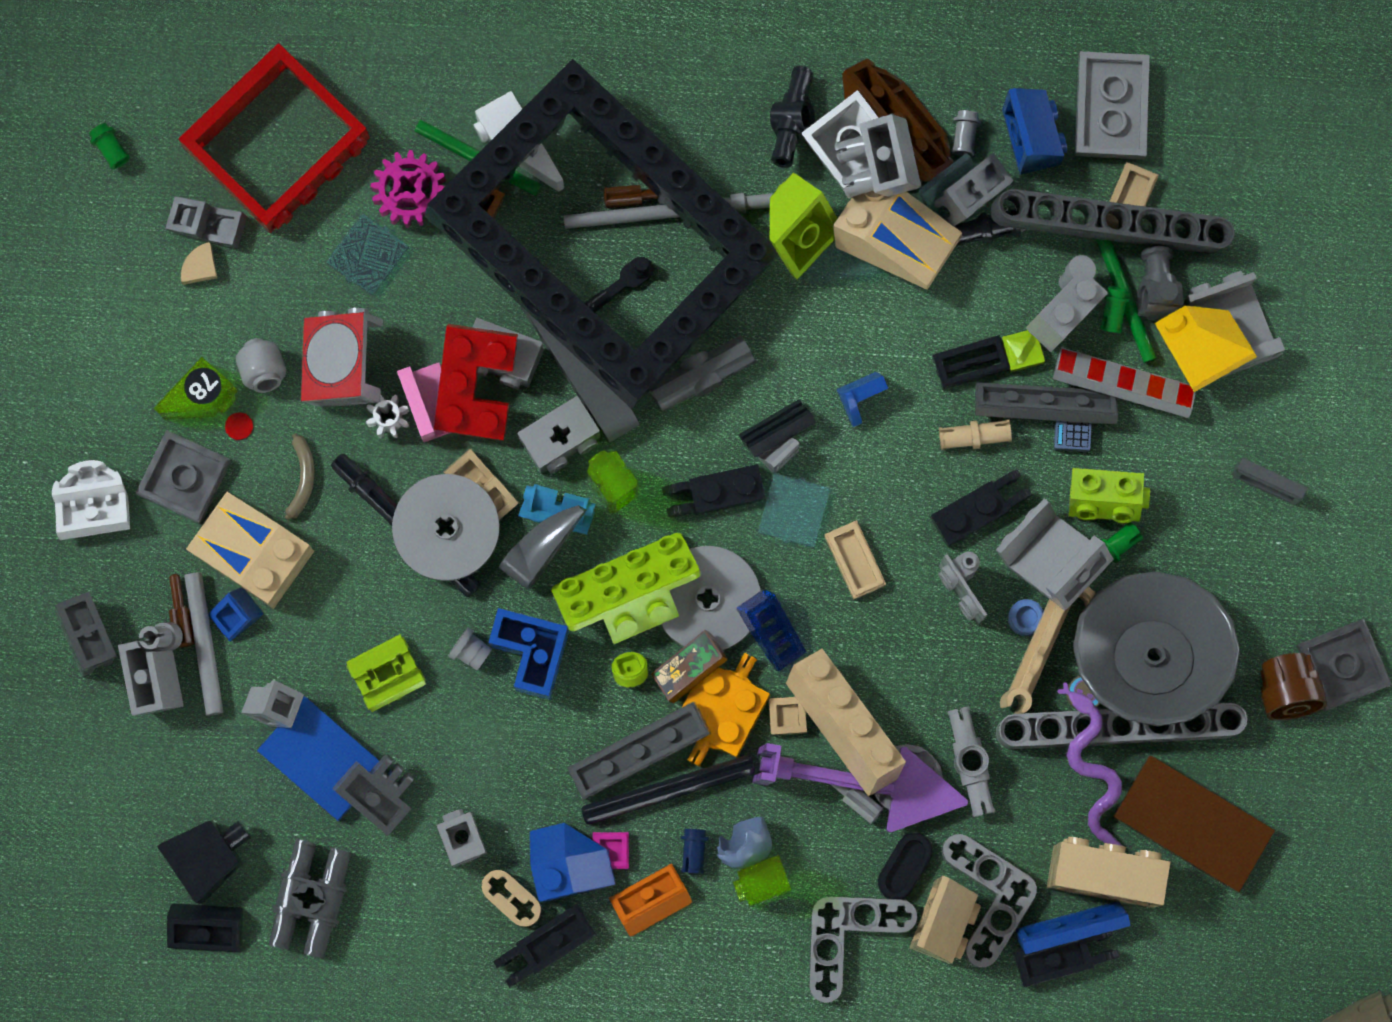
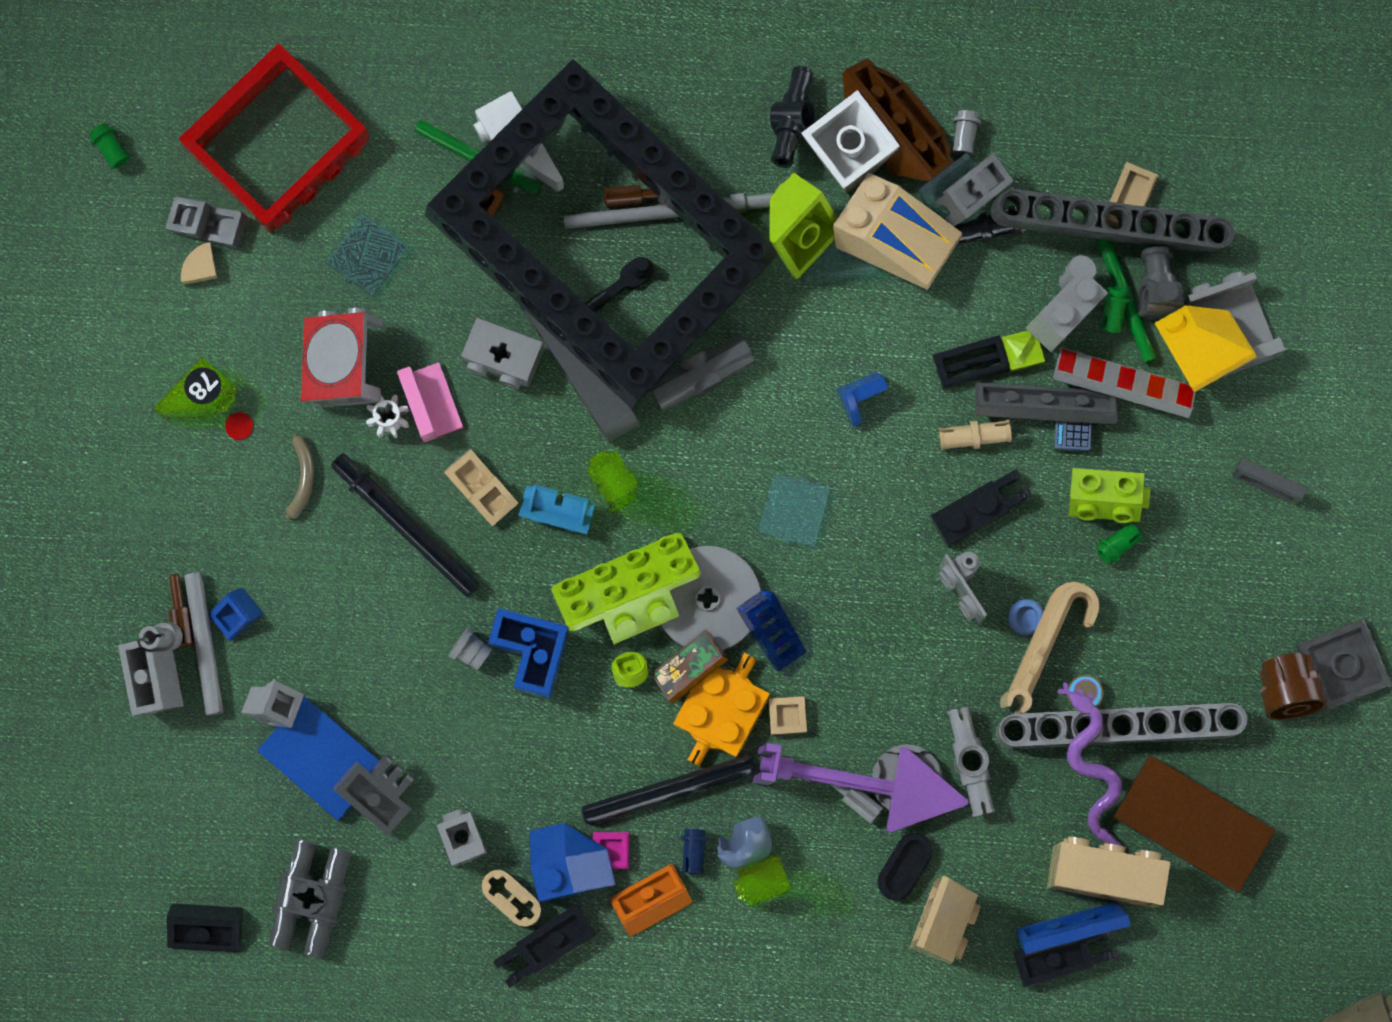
(85, 633): dark grey hinge -> none
(90, 501): white slope -> none
(183, 477): flat silver tile -> none
(205, 857): black torso -> none
(250, 549): tan slope -> none
(261, 365): light grey head -> none
(386, 673): lime piece -> none
(397, 197): dark pink gear -> none
(417, 530): light grey piece -> none
(456, 402): red plate -> none
(537, 549): dark grey piece -> none
(567, 418): light grey brick -> none
(639, 750): dark grey tile -> none
(718, 491): black hinge -> none
(777, 428): black tile -> none
(779, 455): light grey slope -> none
(845, 722): tan brick -> none
(847, 922): light grey beam -> none
(855, 560): tan tile -> none
(889, 158): light grey brick -> none
(999, 886): light grey beam -> none
(1033, 130): blue slope -> none
(1053, 555): light grey panel -> none
(1112, 105): light grey plate -> none
(1160, 617): dark grey dish -> none

